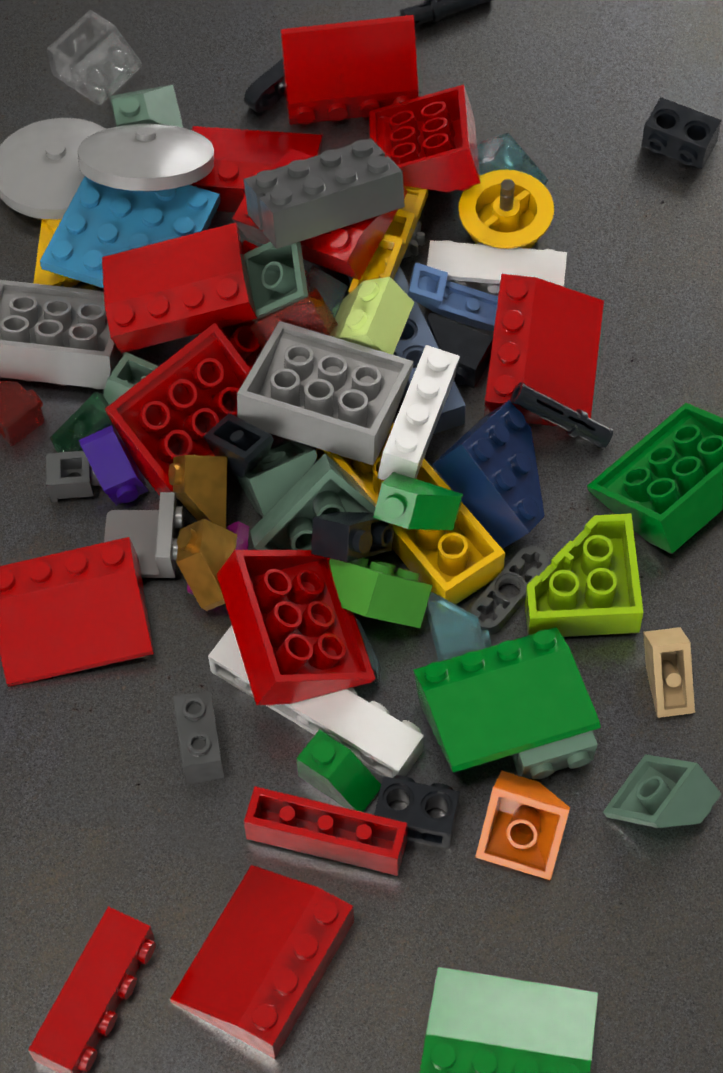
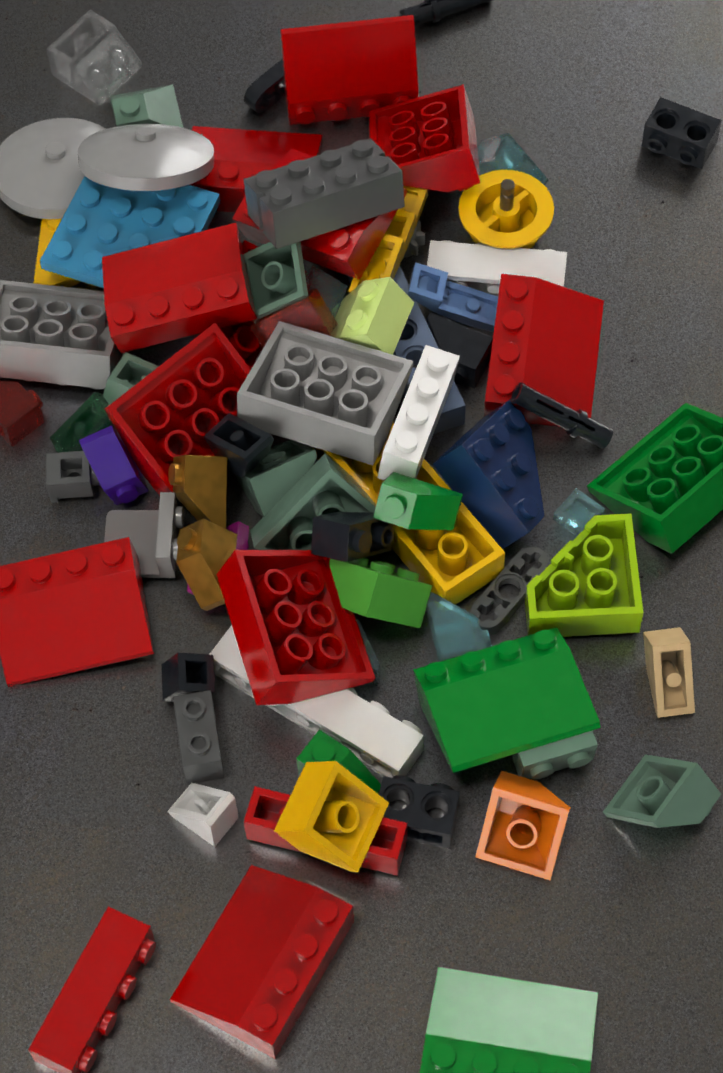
(187, 674): none -> black brick
(206, 811): none -> white slope
(332, 815): none -> yellow slope
(577, 511): none -> clear light blue plate

